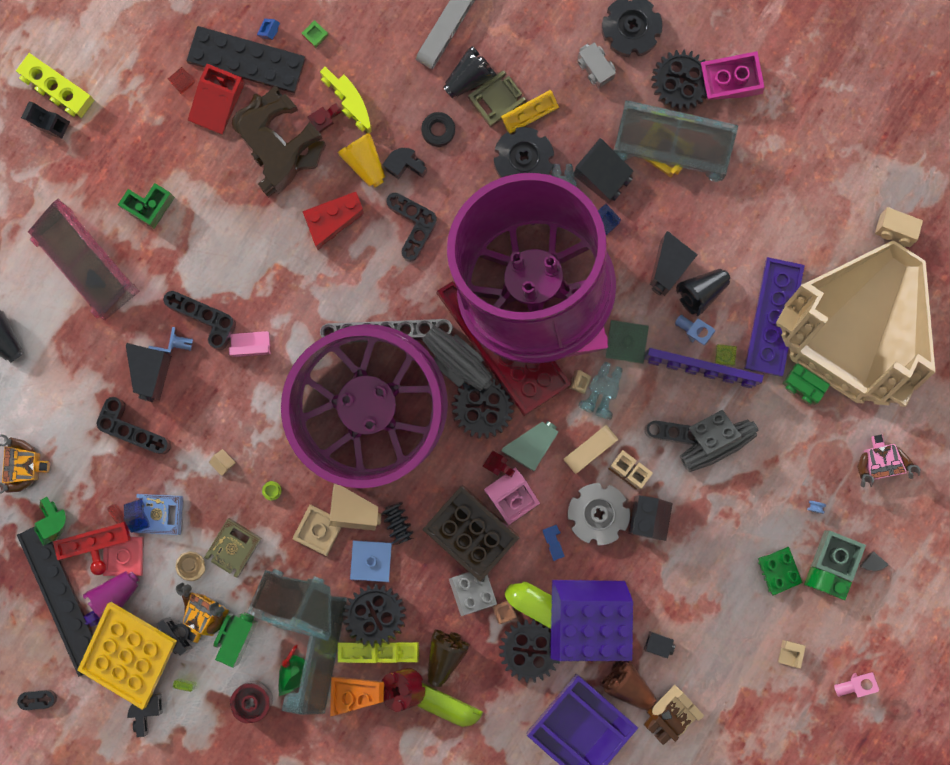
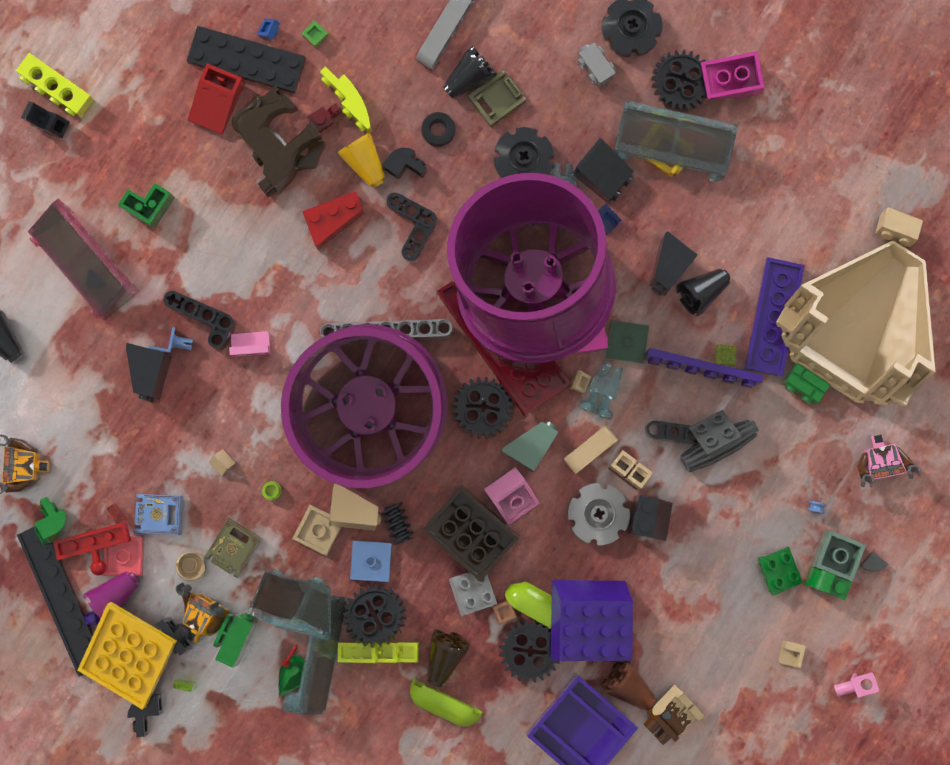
(36, 695): black beam -> none
(134, 431): black beam -> none
(135, 516): clear blue panel -> none
(181, 80): clear red tile -> none
(262, 701): dark red brick -> none
(354, 694): orange wing -> none
(403, 689): dark red brick -> none
(457, 359): dark grey plate -> none
(496, 463): dark red plate -> none
(530, 111): yellow tile -> none
(555, 547): blue piece -> none
(659, 645): black brick -> none
(695, 329): medium blue bracket -> none

